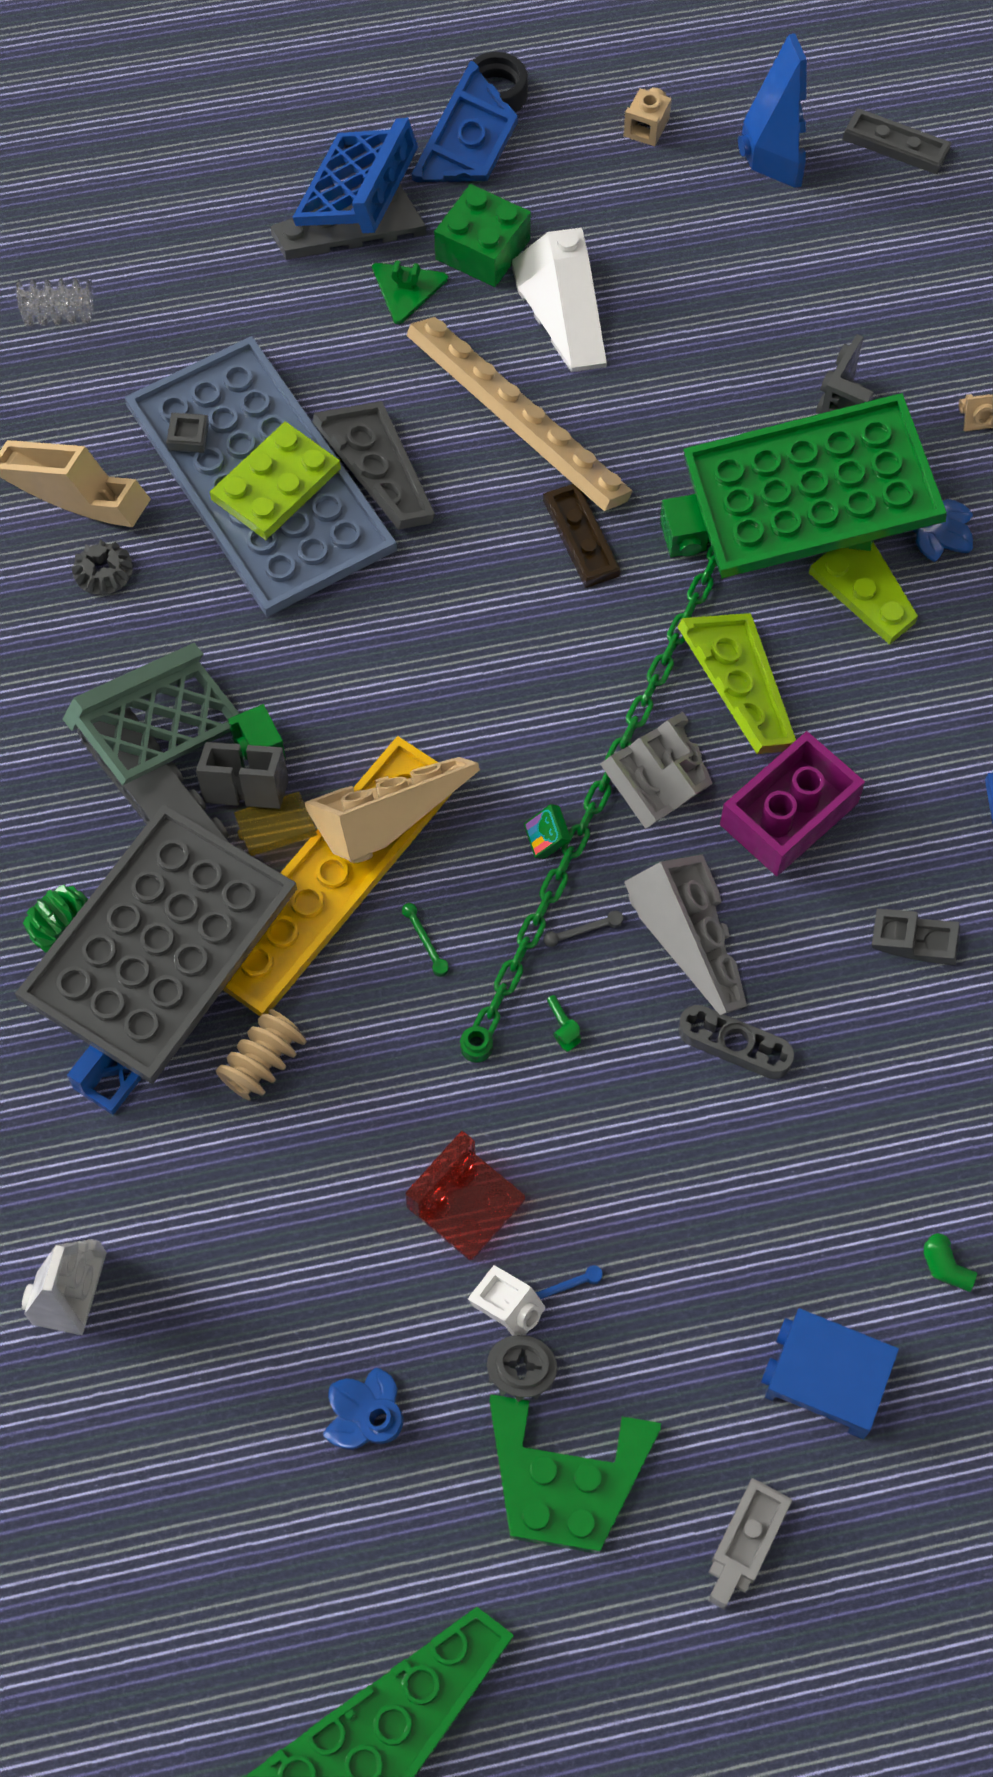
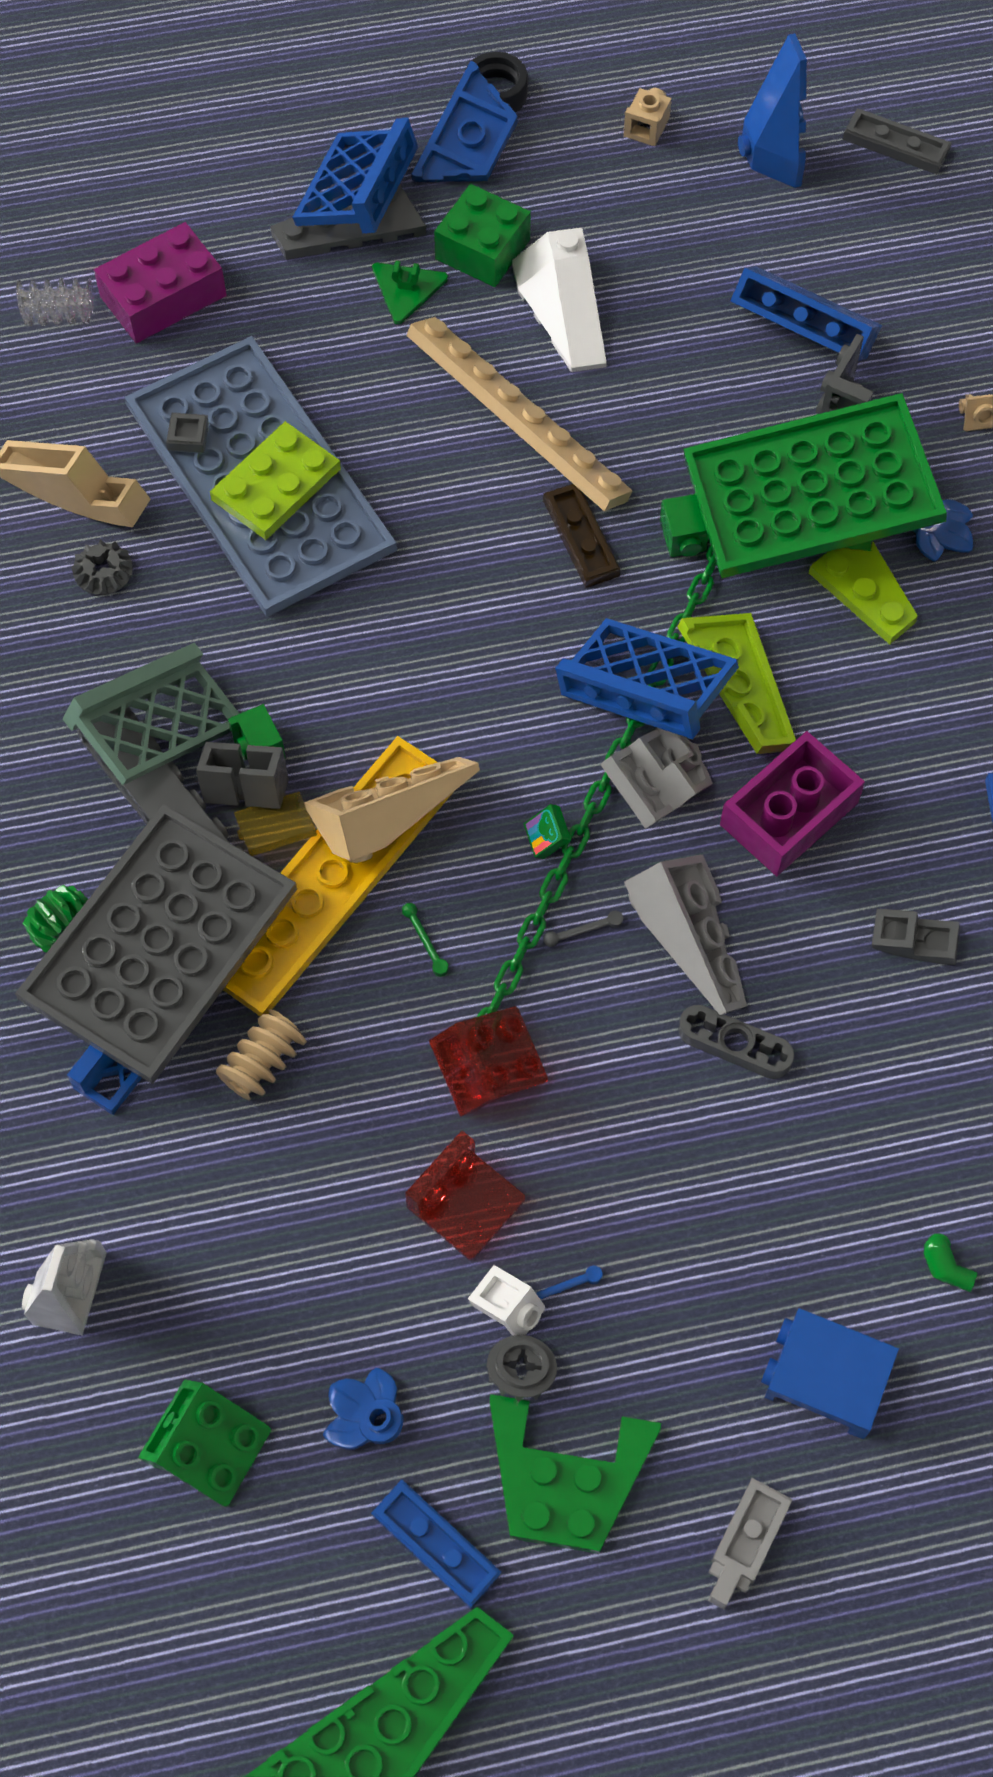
(160, 282): none -> magenta brick
(205, 1441): none -> green bracket
(377, 458): dark grey wing -> none
(436, 1544): none -> blue tile
(487, 1059): none -> clear red bracket
(569, 1033): green hand -> none
(632, 695): none -> blue fence
(803, 311): none -> blue brick

